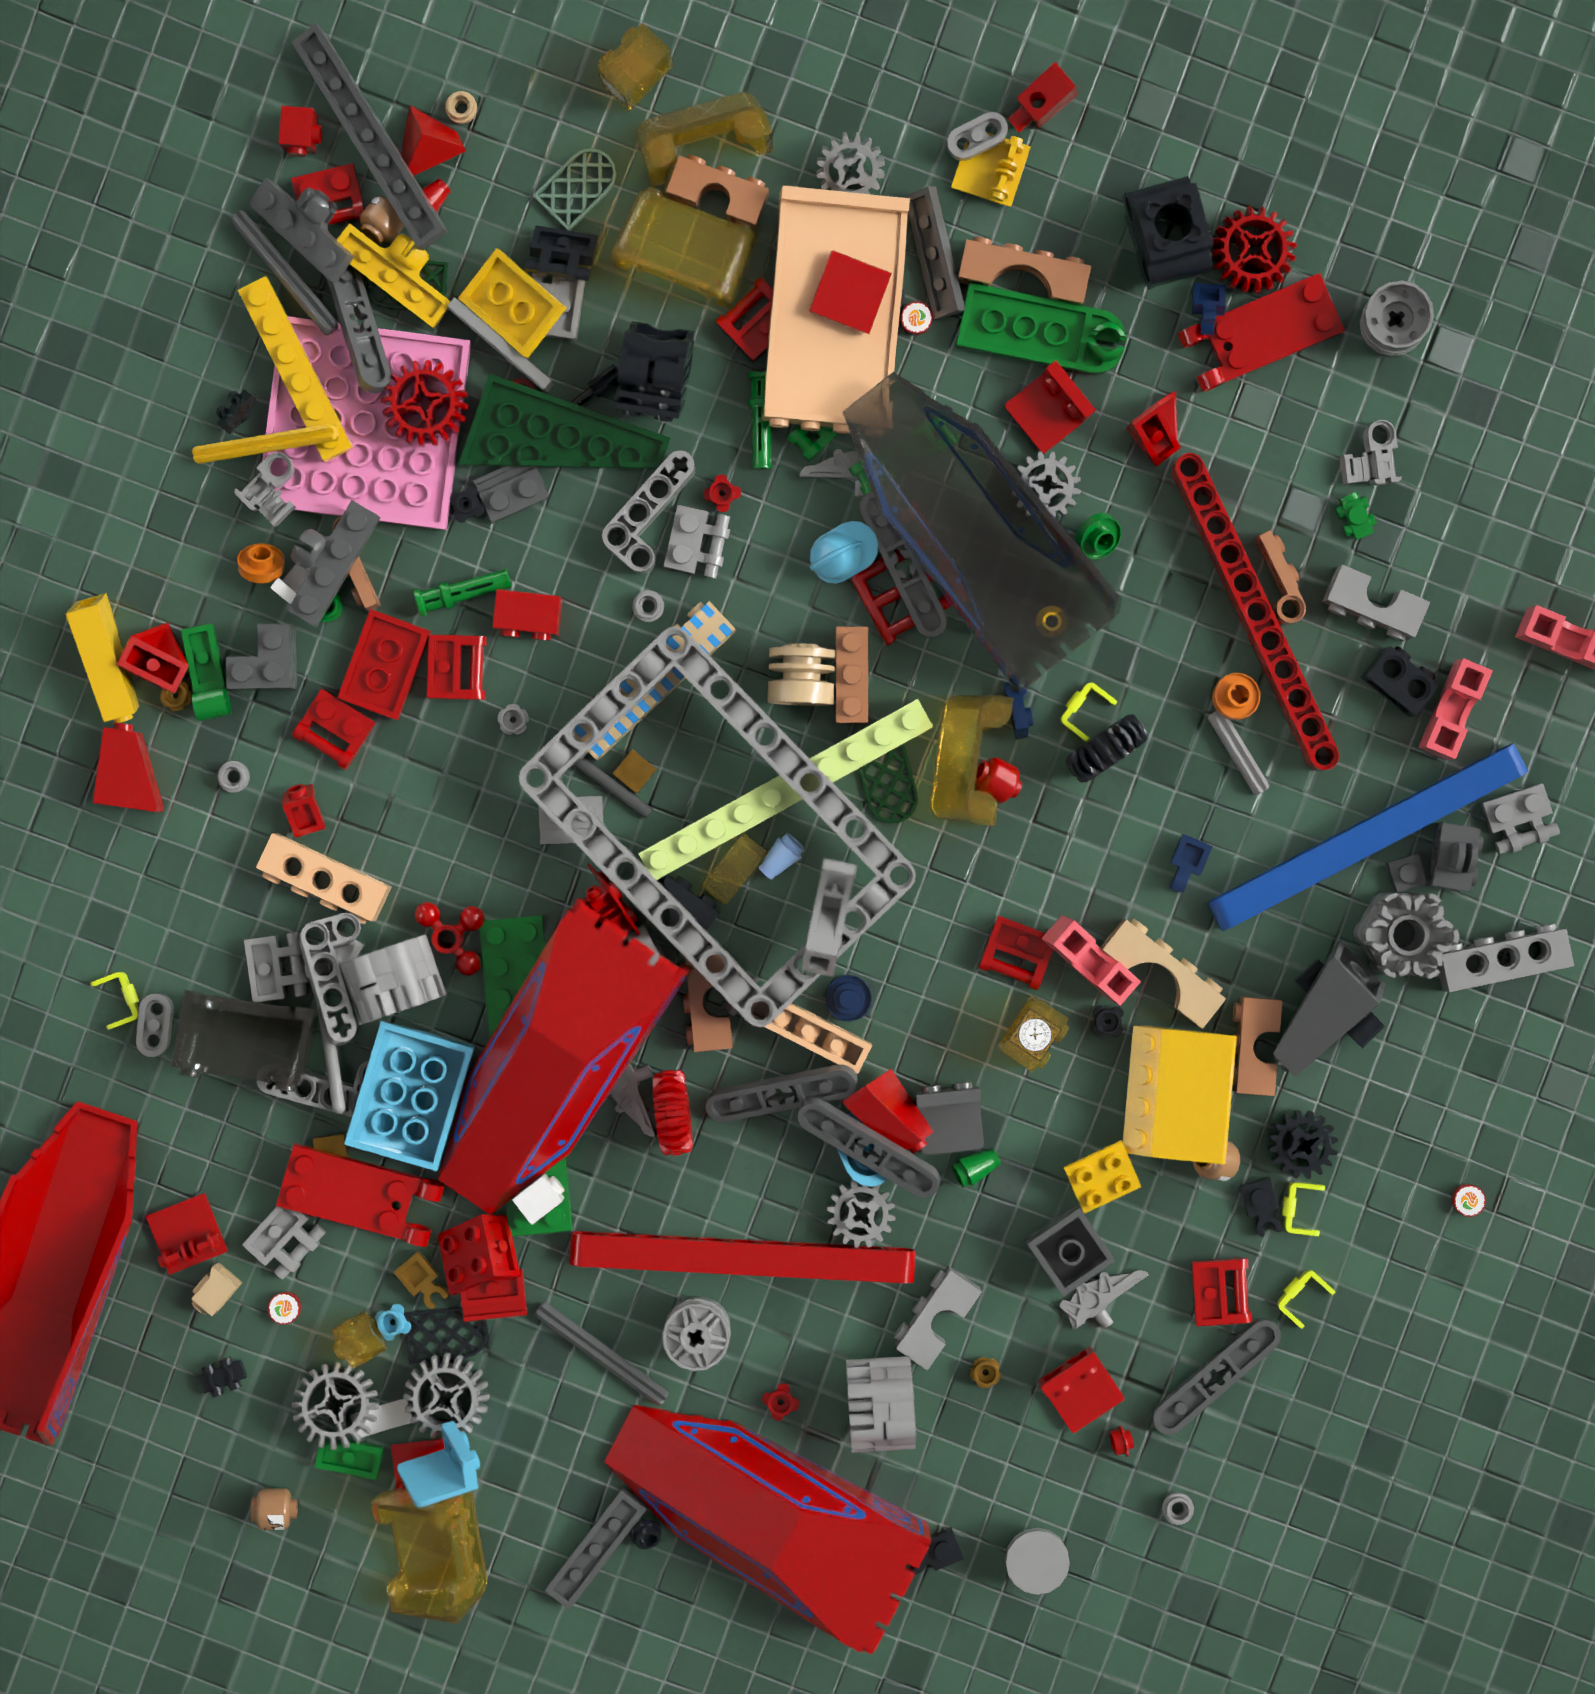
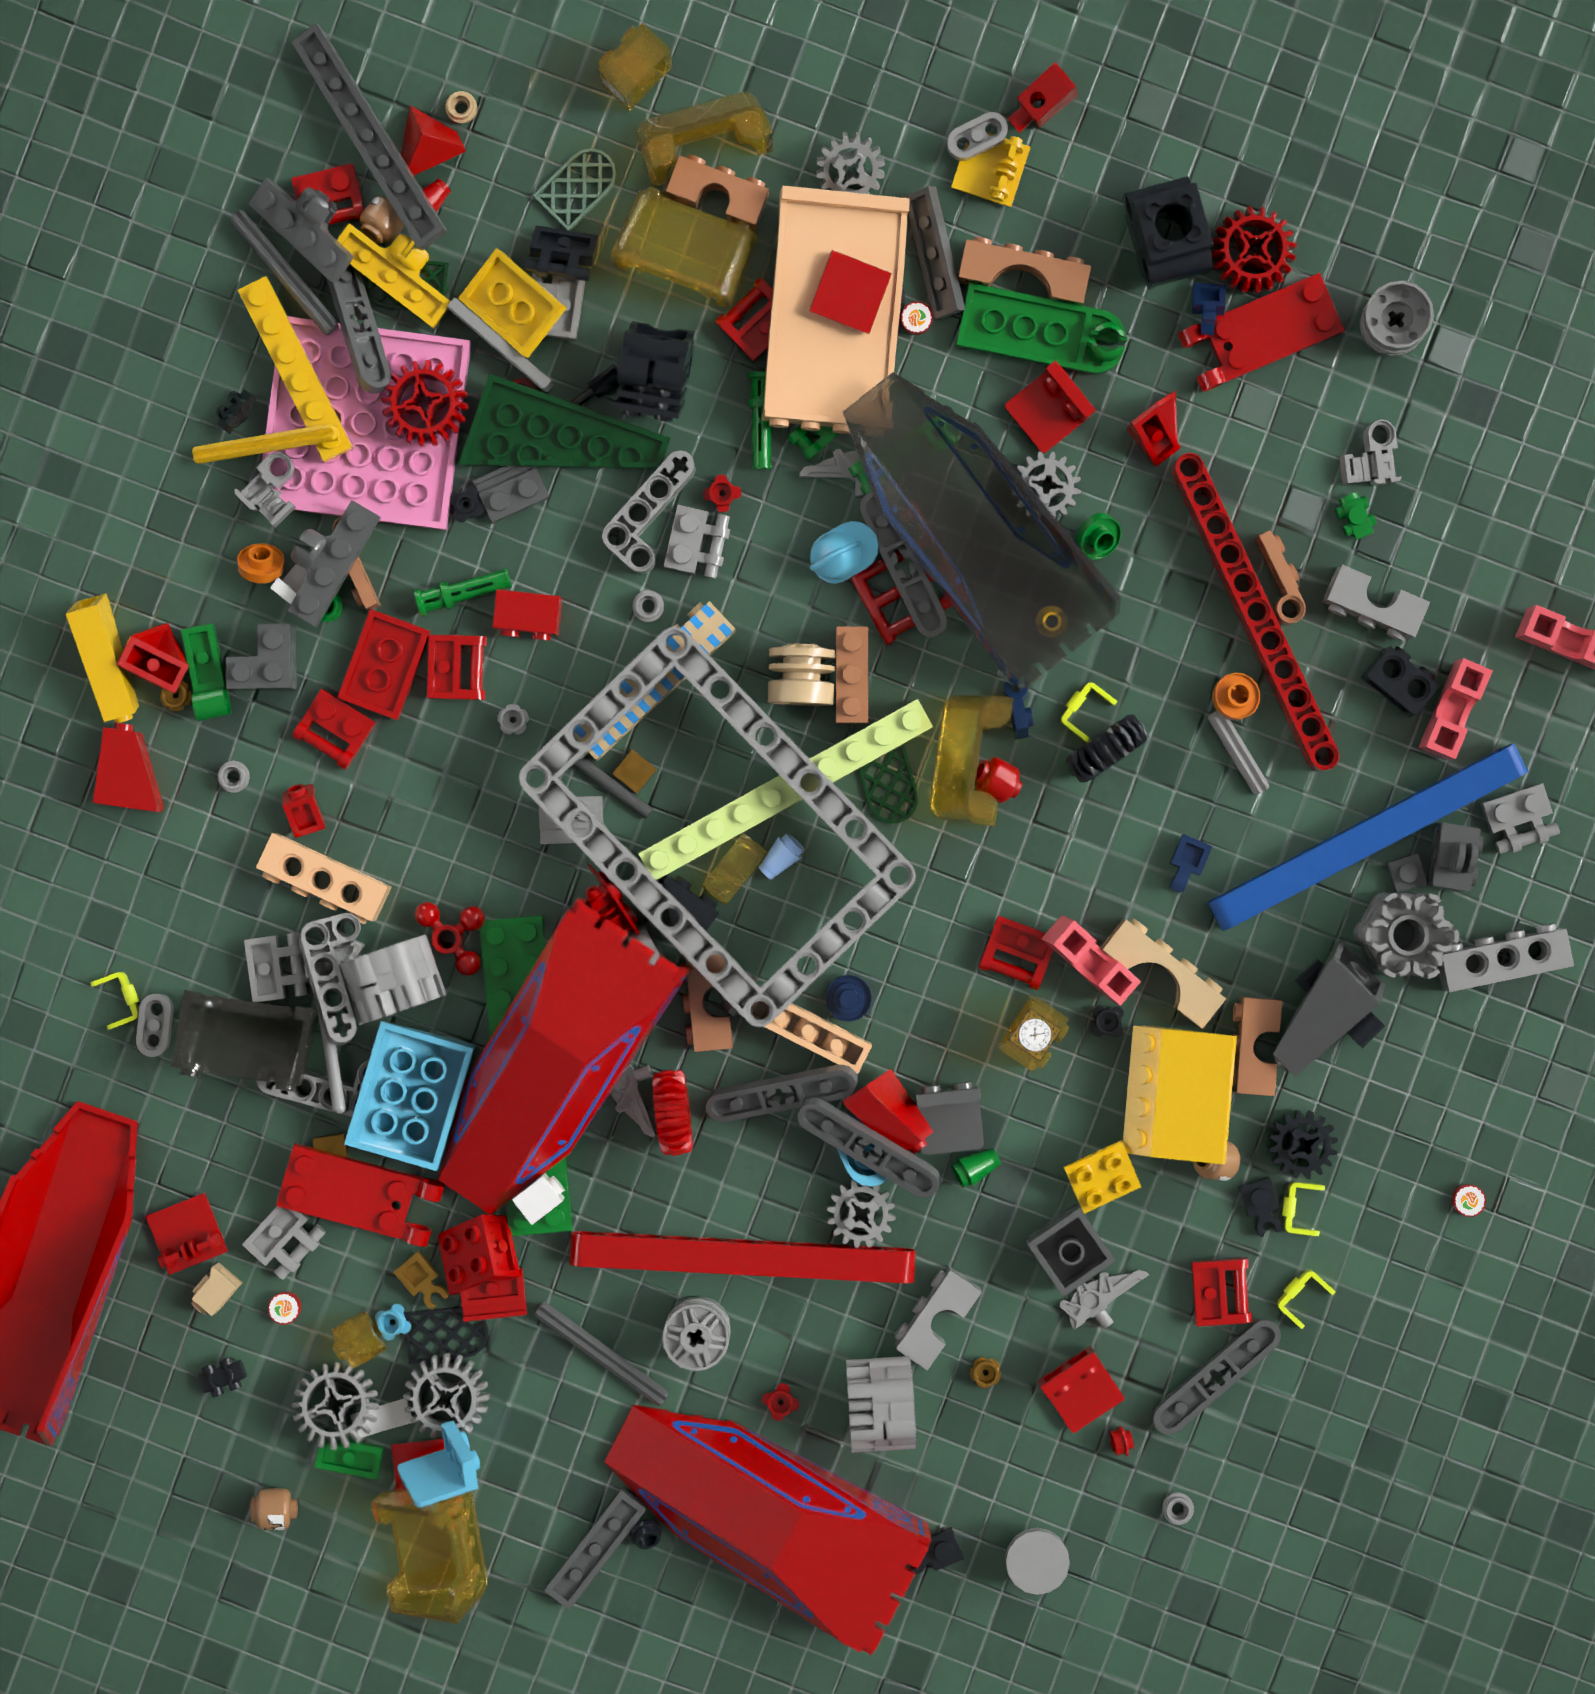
(299, 131): red brick -> none
(828, 917): light grey arch -> none

